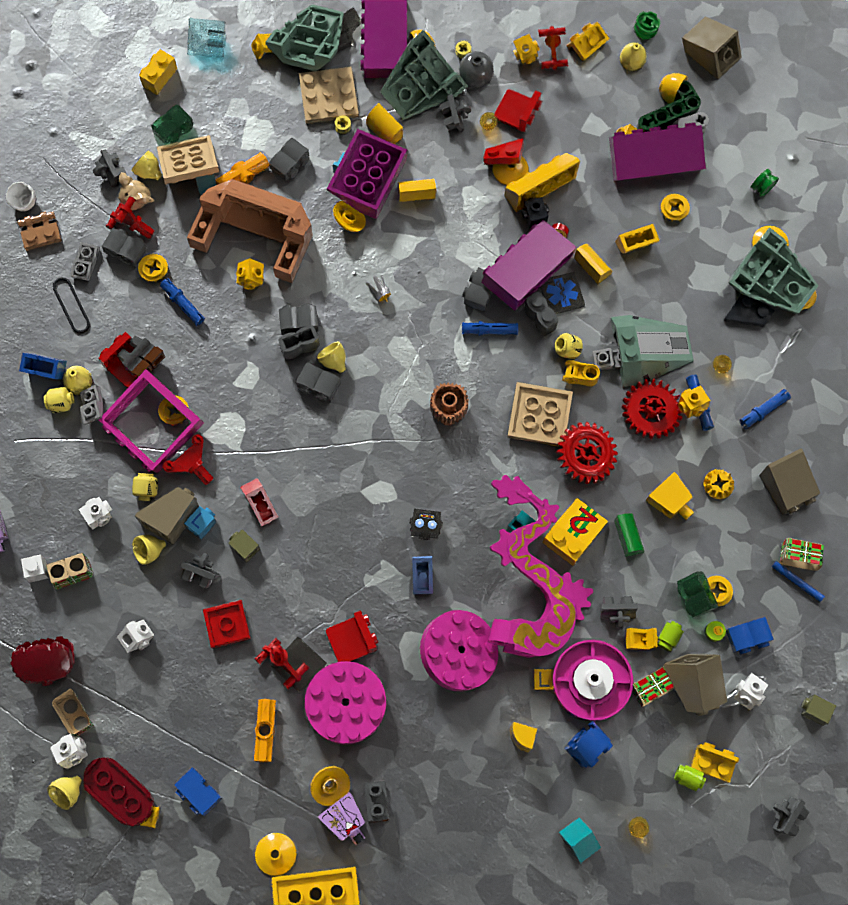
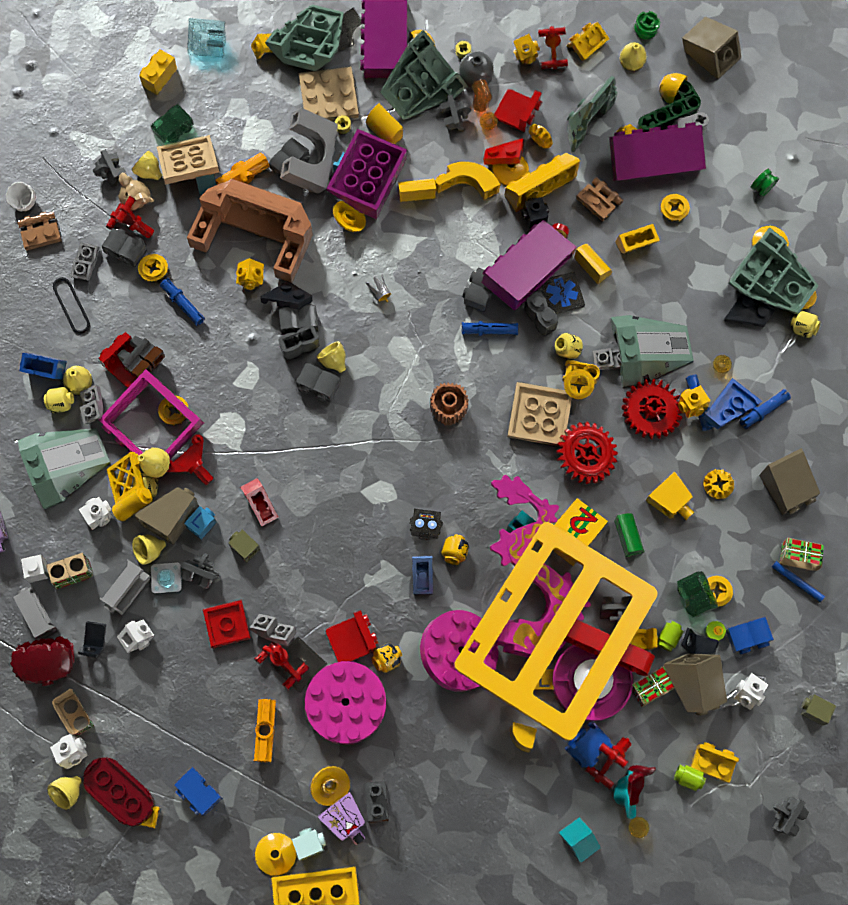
(34, 613): none -> light grey window
(62, 462): none -> sand green wedge
(93, 639): none -> black bracket
(125, 589): none -> light grey window
(132, 498): none -> yellow piece
(154, 462): none -> light yellow helmet
(166, 578): none -> piece
(271, 630): none -> light grey slope
(288, 296): none -> black wing
(309, 844): none -> light aqua brick
(323, 136): none -> light grey arch
(386, 657): none -> yellow head
(455, 549): none -> yellow head
(471, 174): none -> yellow arch
(481, 96): none -> clear orange piece
(520, 692): none -> yellow door
(540, 136): none -> yellow gear
(585, 390): none -> yellow gear
(593, 641): none -> red beam
(596, 202): none -> medium nougat plate
(599, 100): none -> sand green wedge
(615, 754): none -> red axle
(630, 787): none -> hair
(699, 644): none -> black bracket
(730, 404): none -> blue wing
(805, 324): none -> light yellow head

